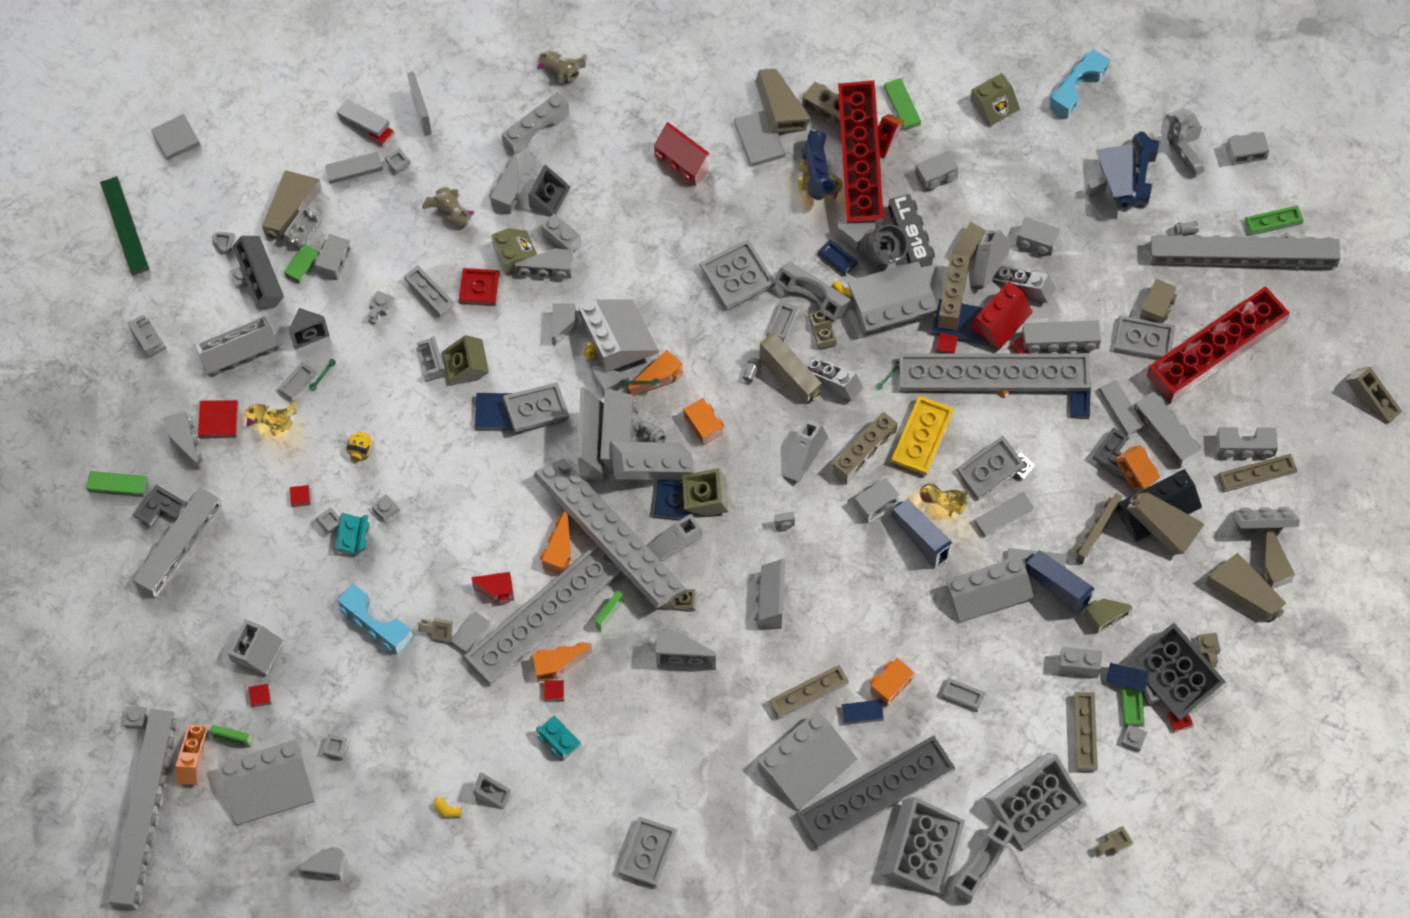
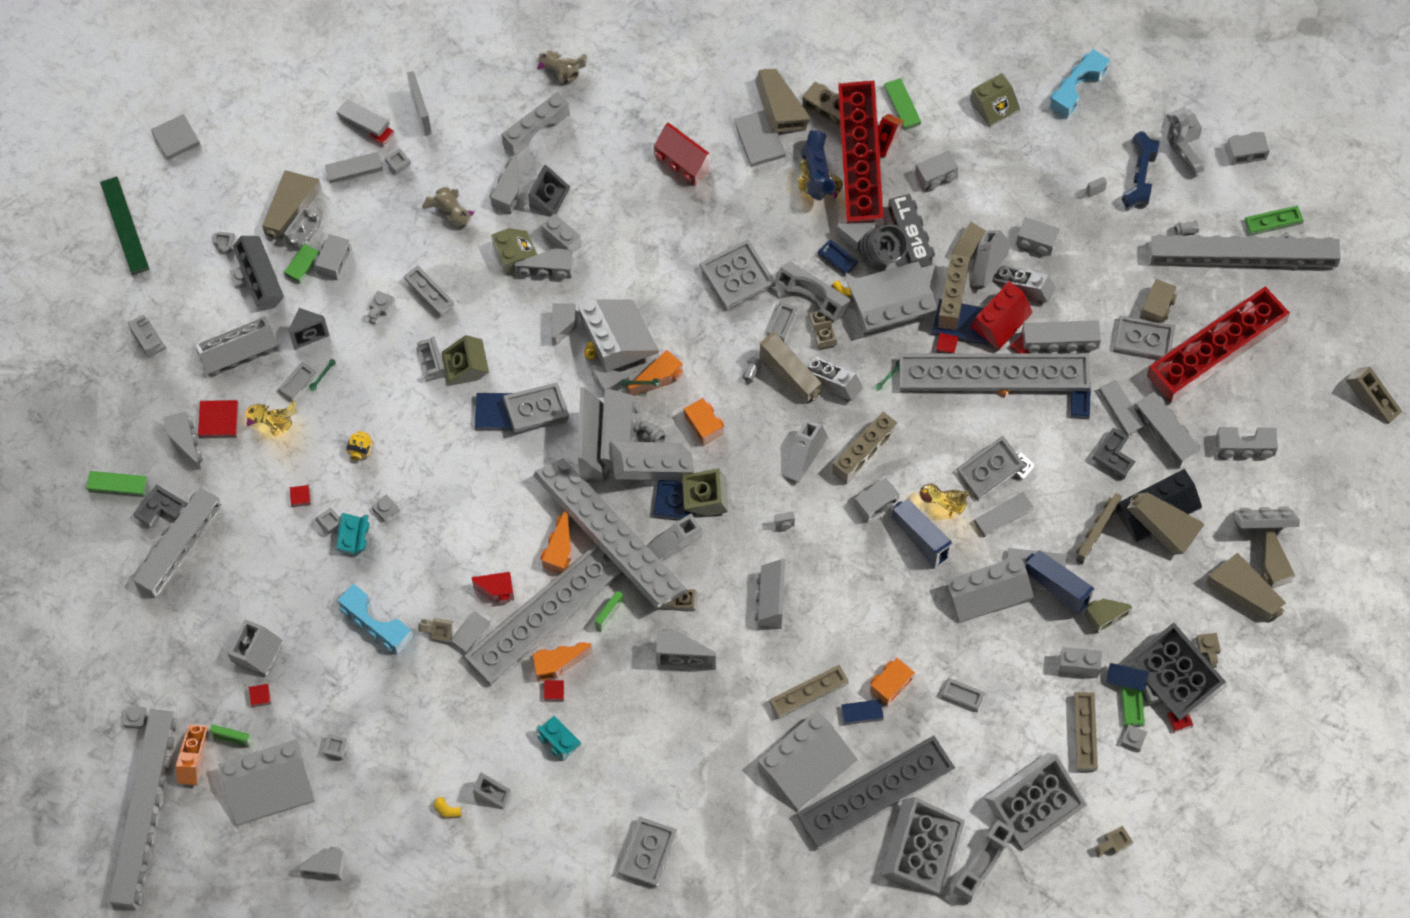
(479, 286): red tile -> none
(922, 435): yellow plate -> none
(1120, 172): slope -> none
(1137, 468): orange brick -> none
(1257, 473): dark tan tile -> none

